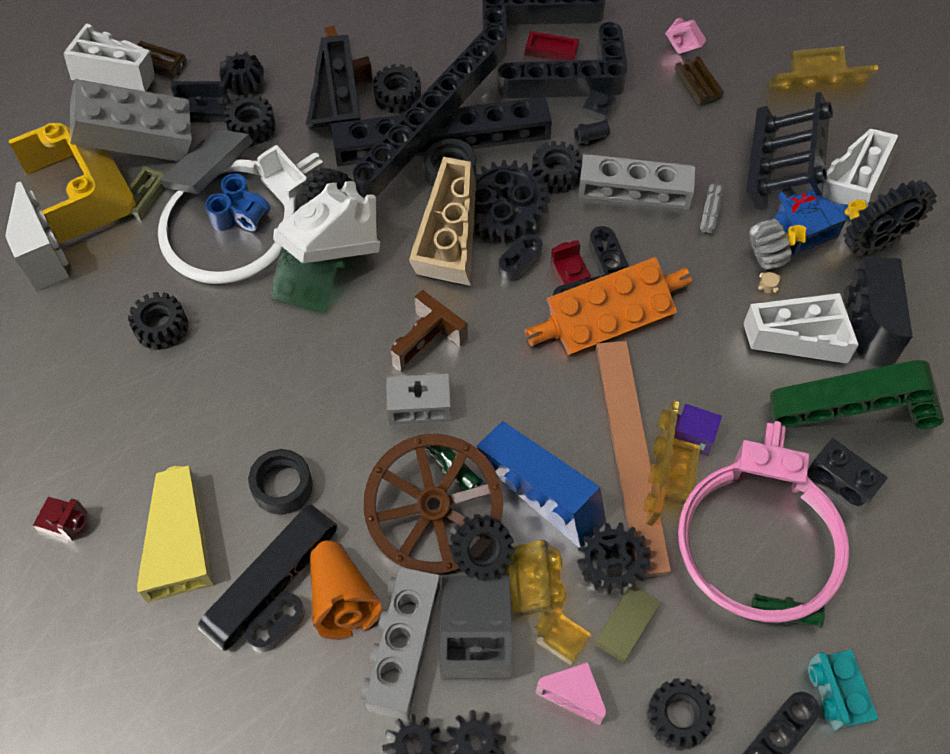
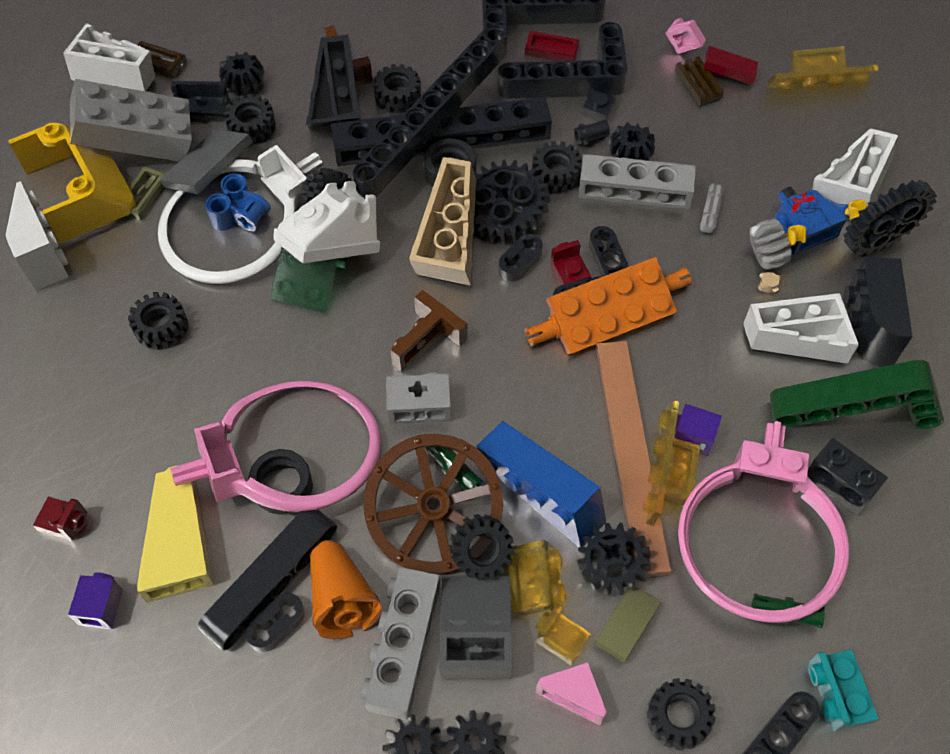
(96, 601): none -> dark purple brick
(225, 475): none -> bright pink brick
(632, 142): none -> black gear
(730, 65): none -> dark red tile
(765, 144): black fence -> none

